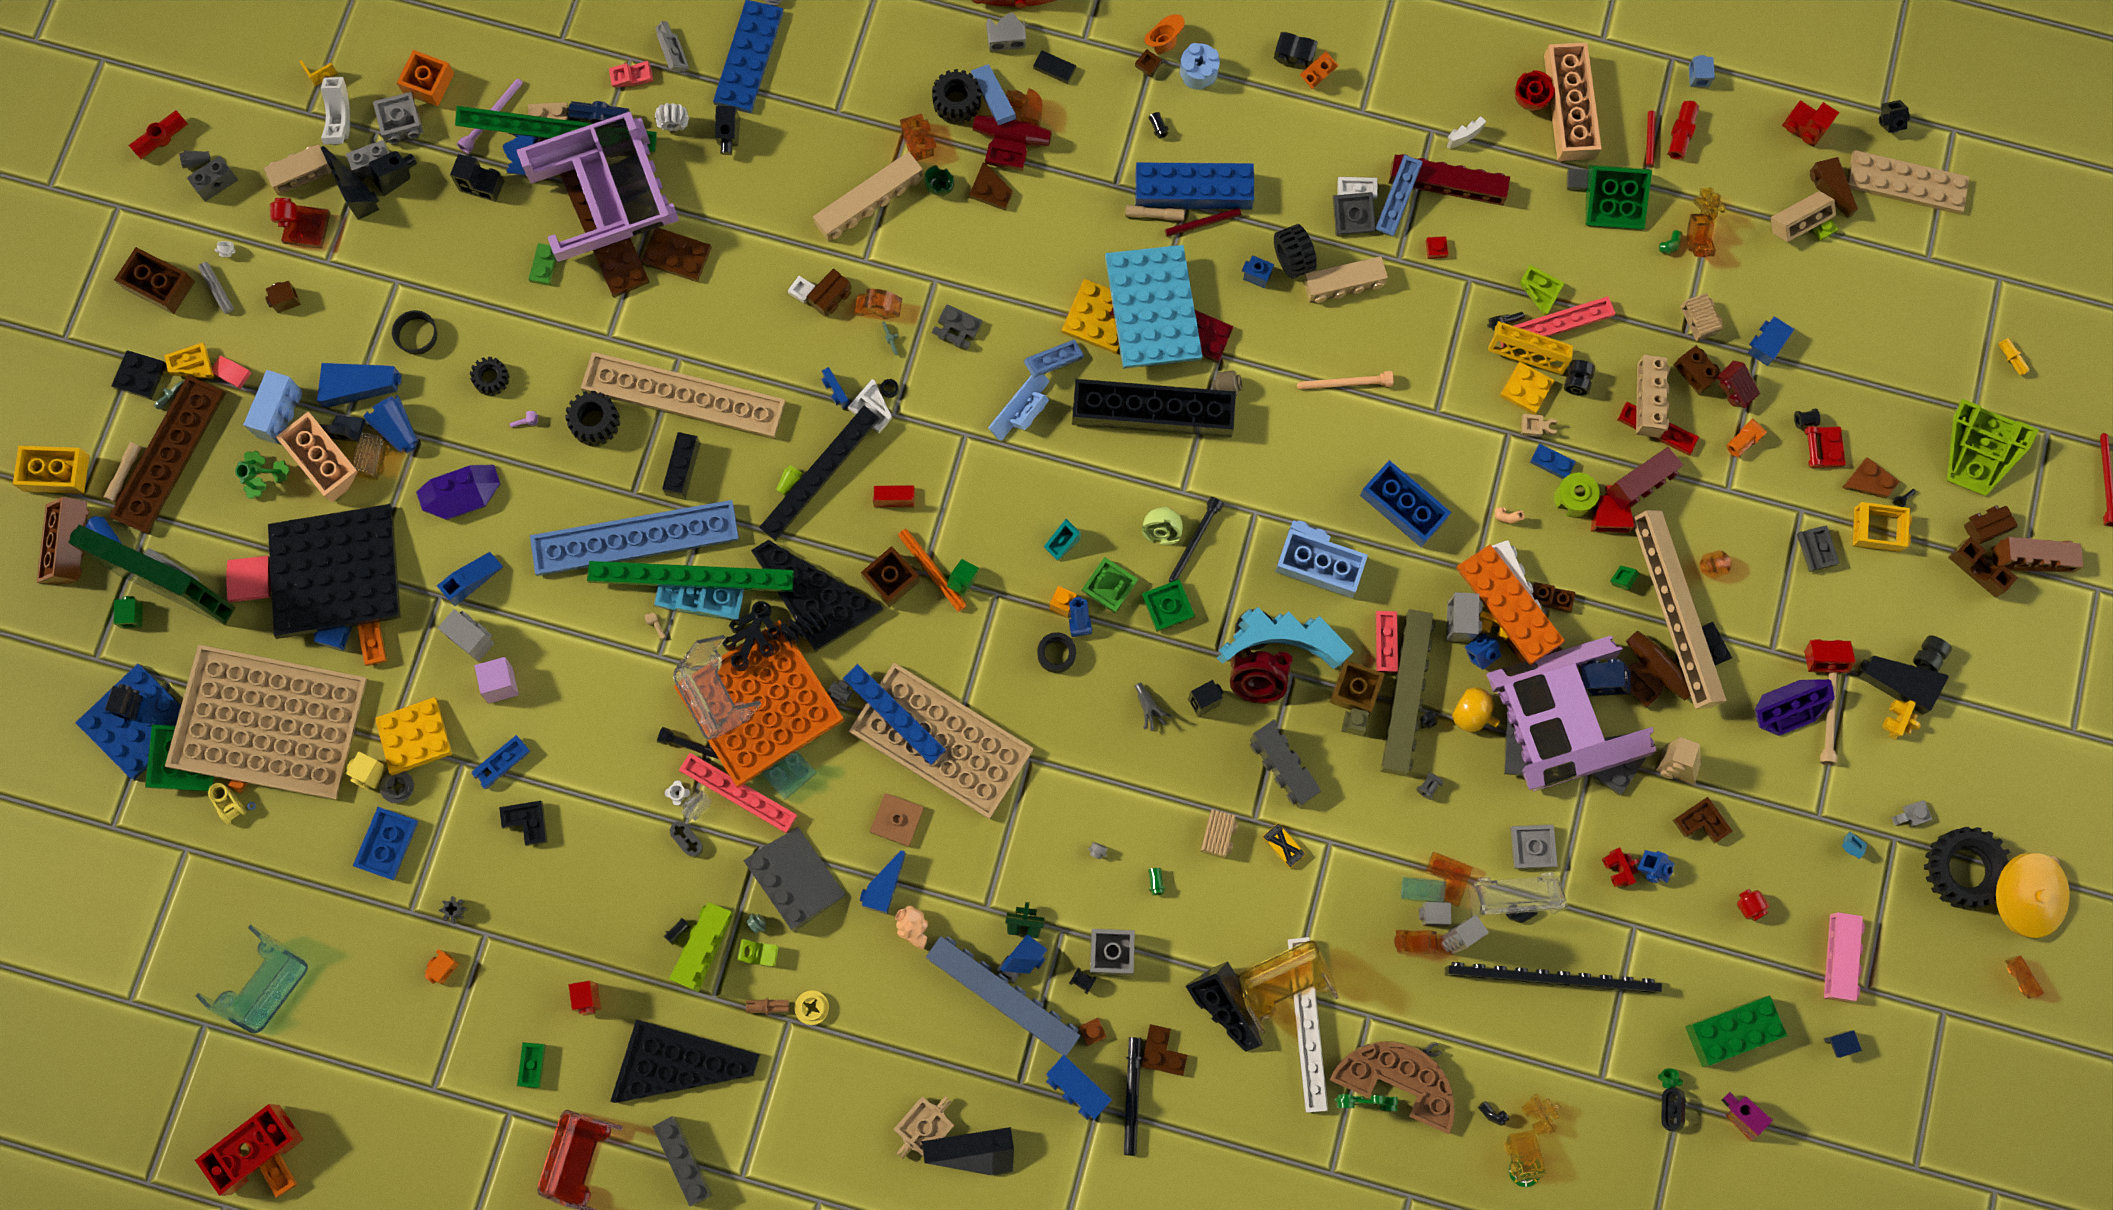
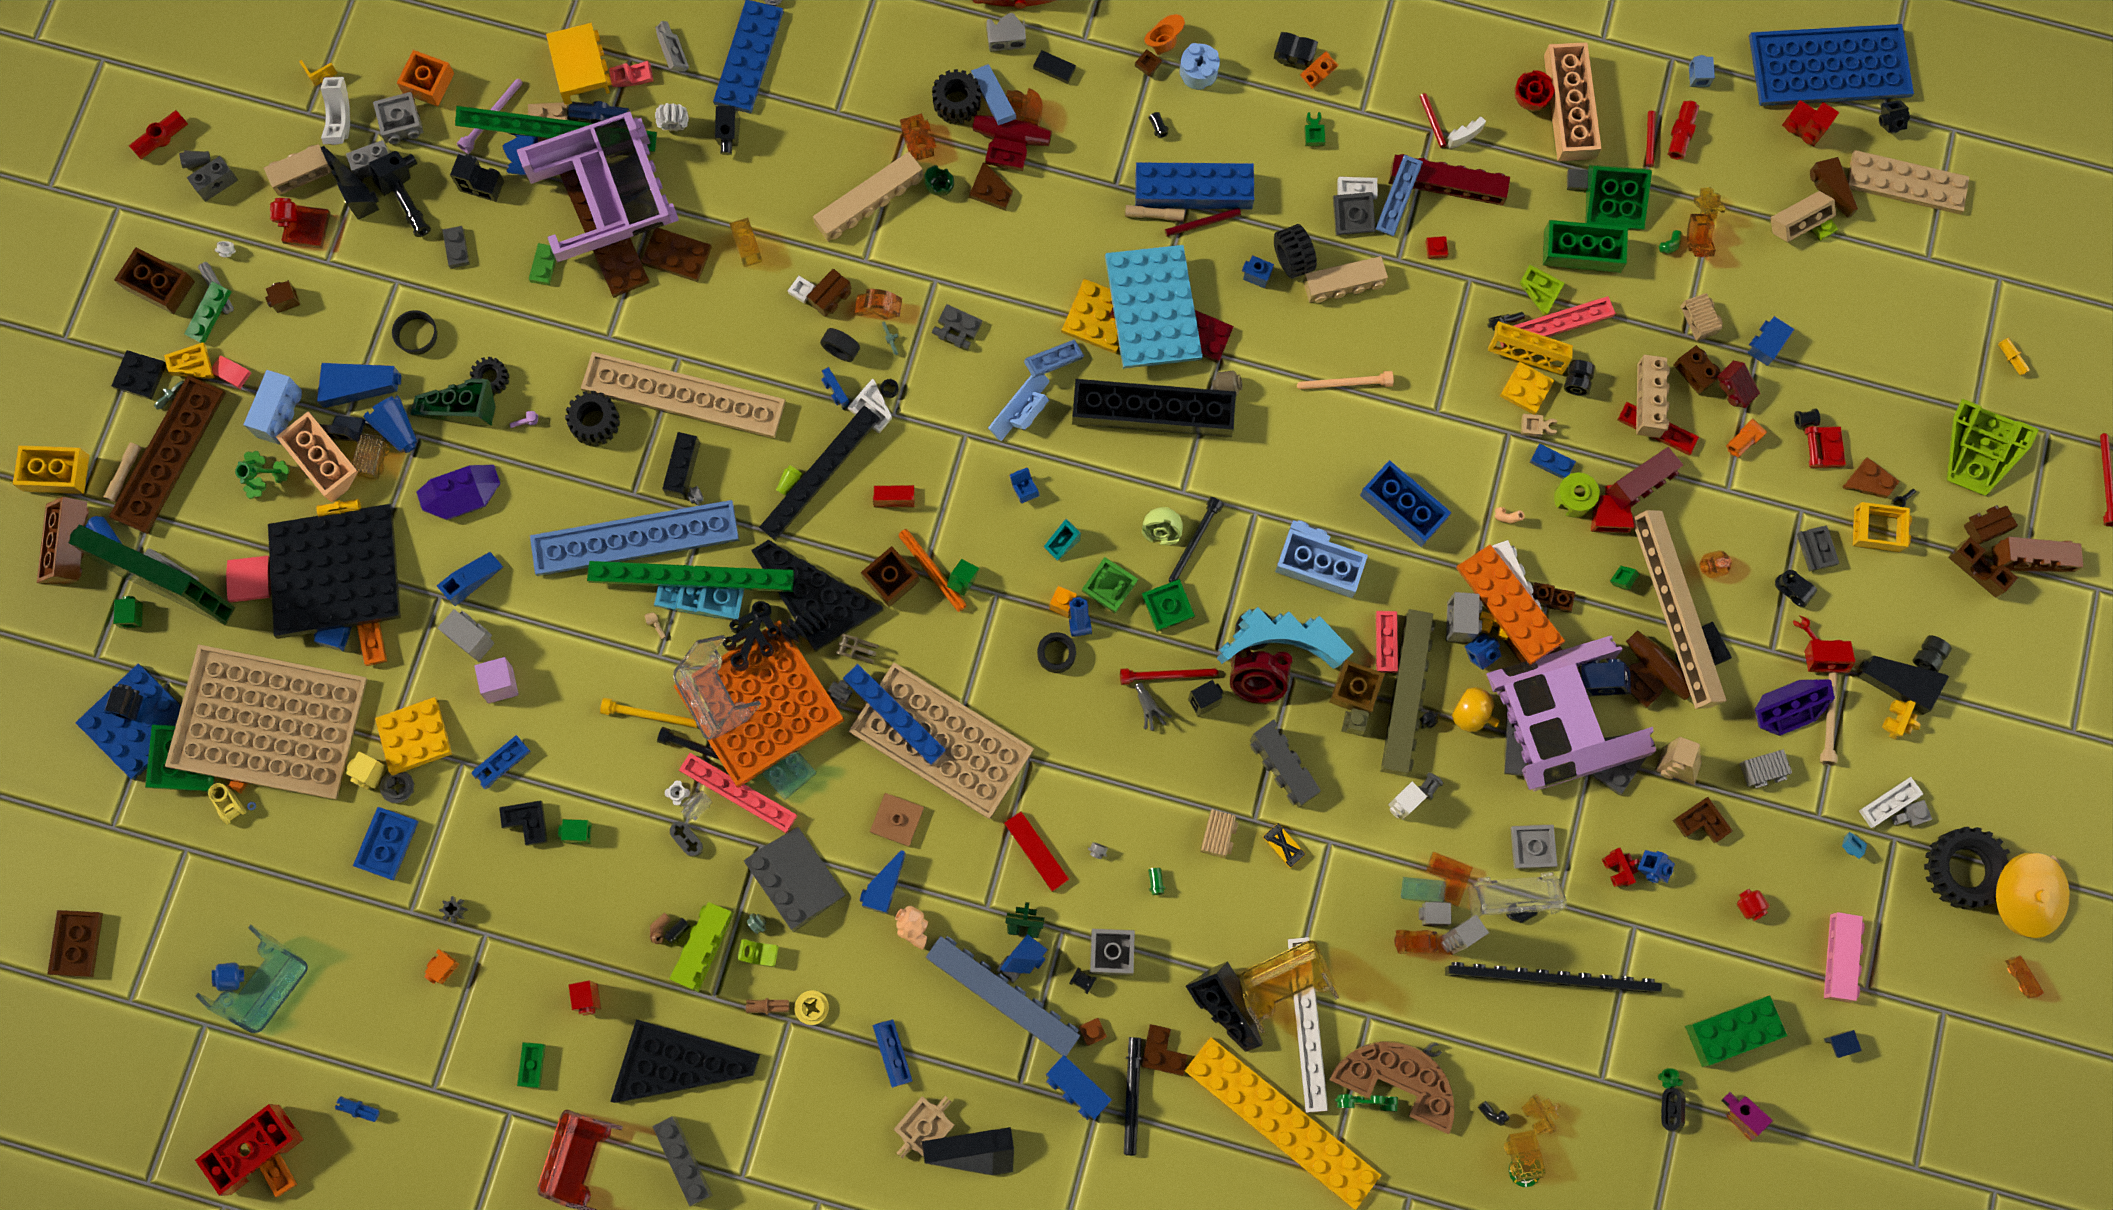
(75, 943): none -> reddish brown plate
(208, 312): none -> green plate
(227, 976): none -> blue head
(337, 506): none -> yellow pin
(357, 1109): none -> blue axle
(413, 216): none -> black pin
(456, 247): none -> dark grey plate
(462, 403): none -> dark green wedge
(575, 831): none -> green brick
(578, 61): none -> yellow panel
(608, 707): none -> yellow piece
(657, 930): none -> medium nougat arm
(695, 495): none -> light grey plate
(745, 242): none -> clear yellow brick
(840, 344): none -> black tyre
(856, 648): none -> dark tan arm
(892, 1053): none -> blue plate
(1024, 485): none -> blue bracket
(1036, 851): none -> red tile
(1128, 676): none -> red piece
(1282, 1123): none -> yellow plate
(1314, 132): none -> green plate
(1406, 801): none -> white brick
(1433, 120): none -> red bar
(1585, 246): none -> green brick
(1766, 768): none -> light grey brick
(1796, 589): none -> black piece
(1805, 625): none -> red hand
(1831, 64): none -> blue plate
(1891, 802): none -> white plate

